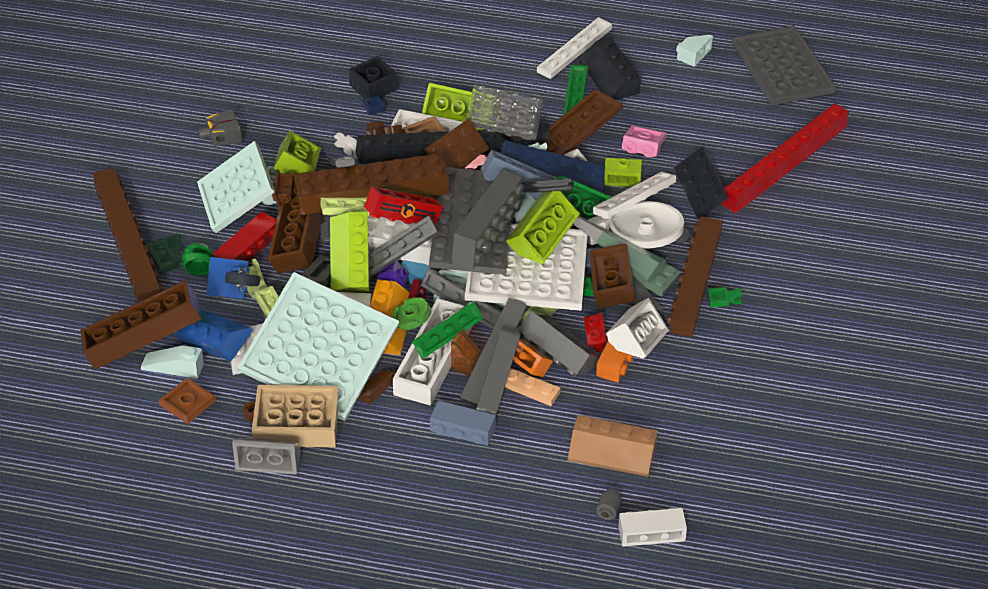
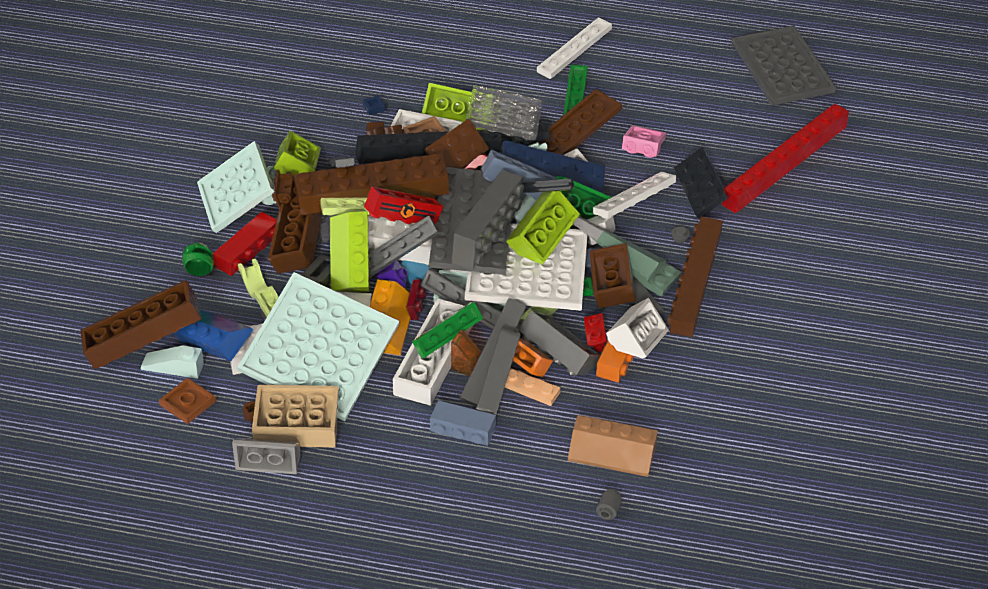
(126, 234): reddish brown brick -> none
(166, 252): clear green wing -> none
(222, 129): dark grey torso -> none
(229, 278): blue plate -> none
(347, 143): white plate -> none
(373, 78): black brick -> none
(376, 386): reddish brown slope -> none
(419, 317): bright green tile -> none
(611, 70): black slope -> none
(622, 172): lime brick -> none
(648, 224): white dish -> none
(652, 527): white brick -> none
(694, 49): light aqua slope -> none
(721, 297): green plate -> none

